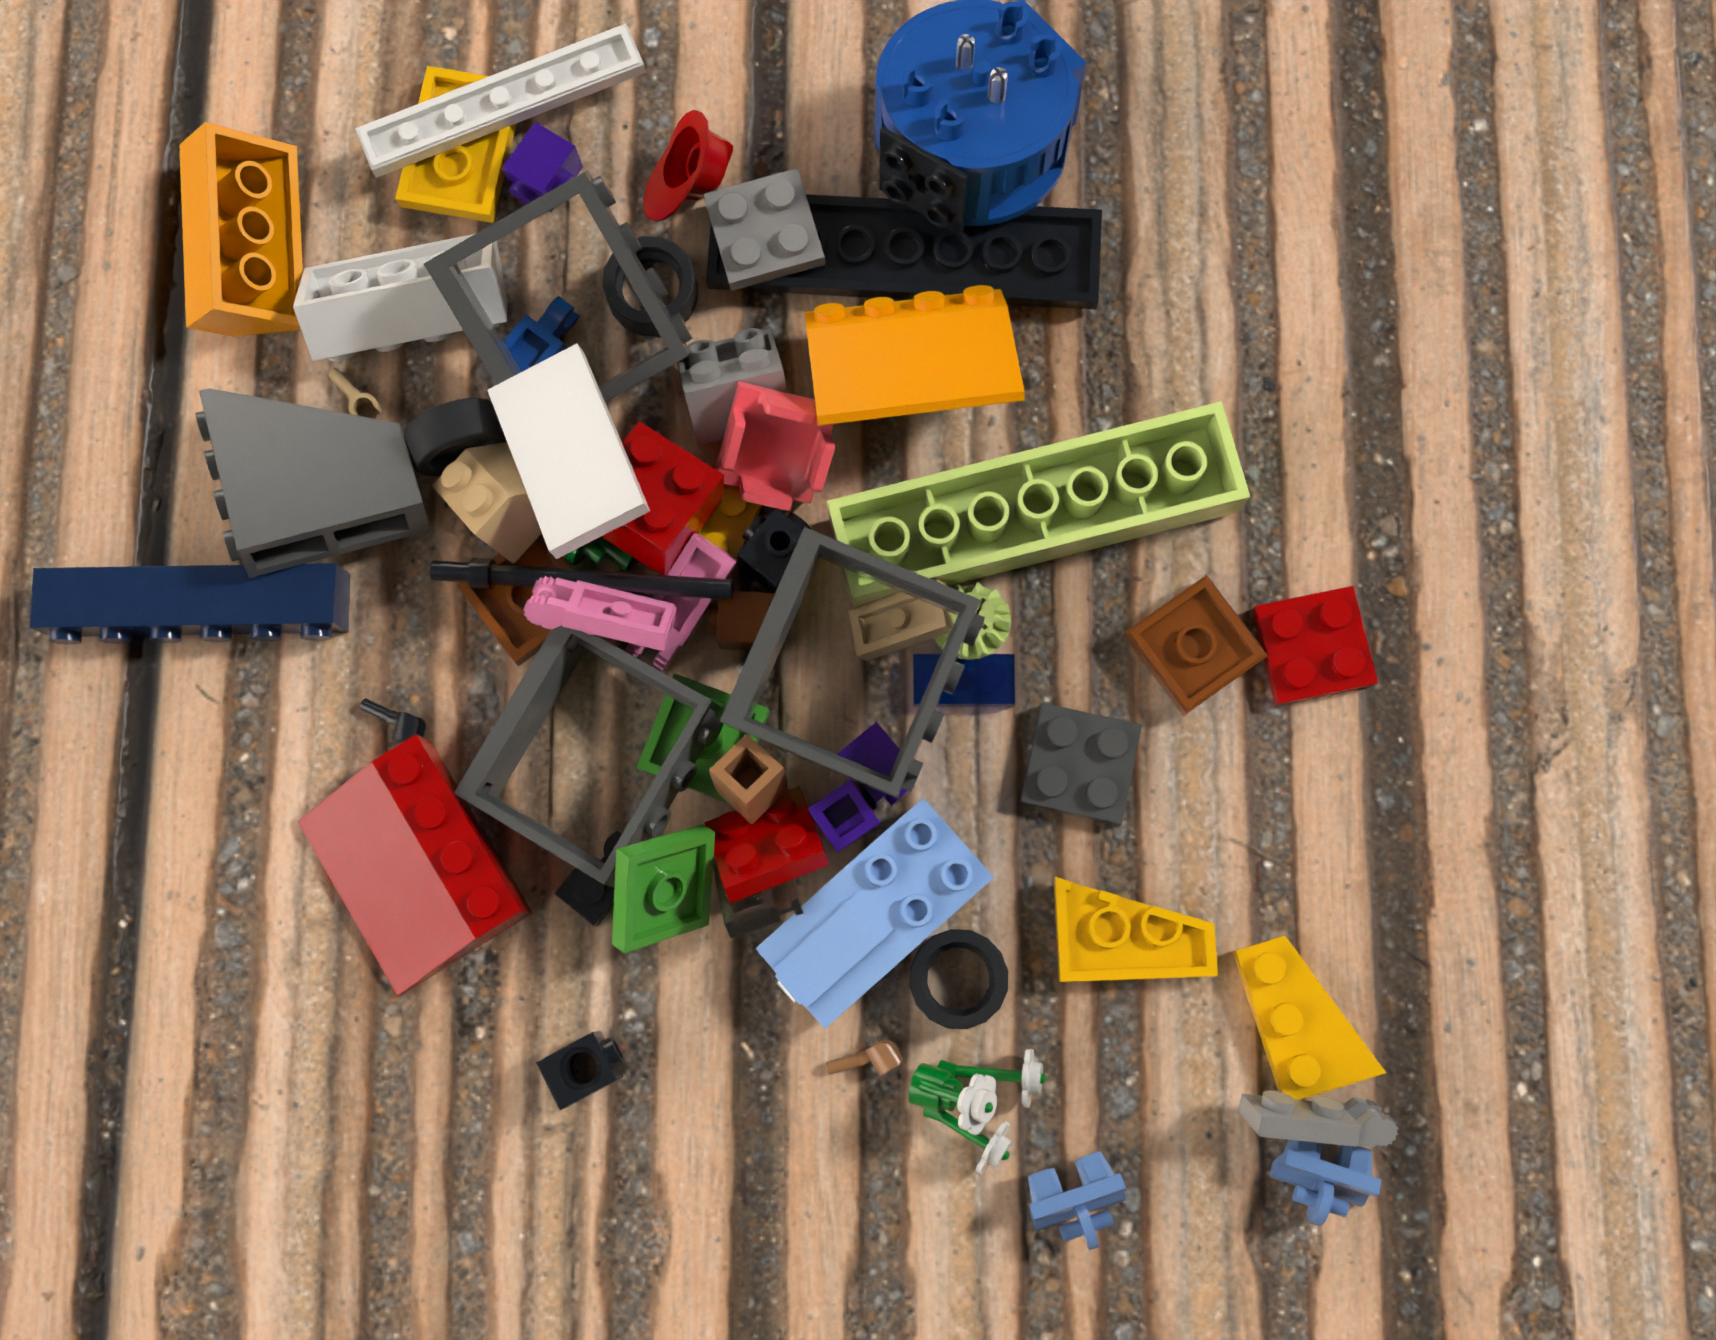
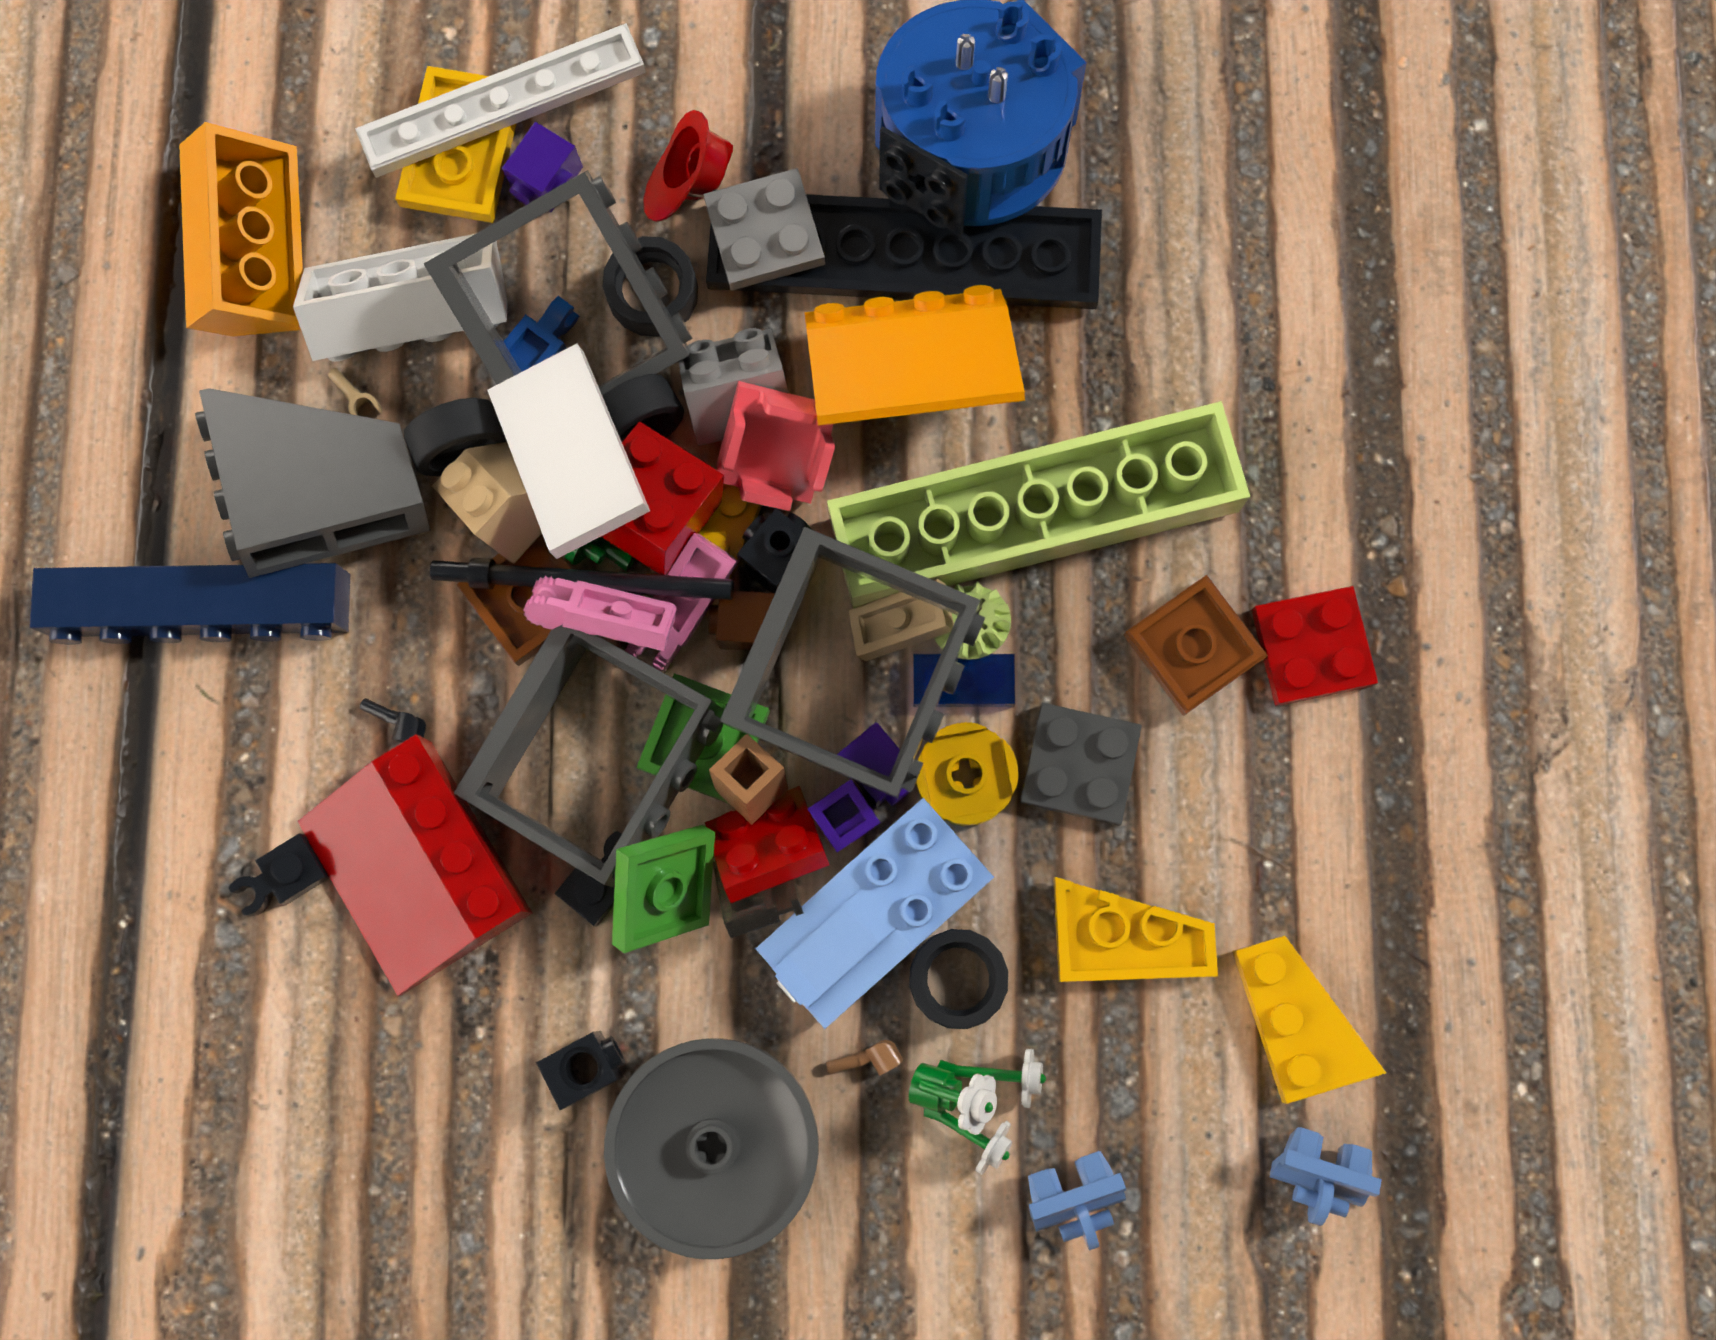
(286, 873): none -> black plate
(644, 400): none -> black tyre
(711, 1148): none -> dark grey dish
(983, 751): none -> yellow plate
(1318, 1120): light grey hinge -> none

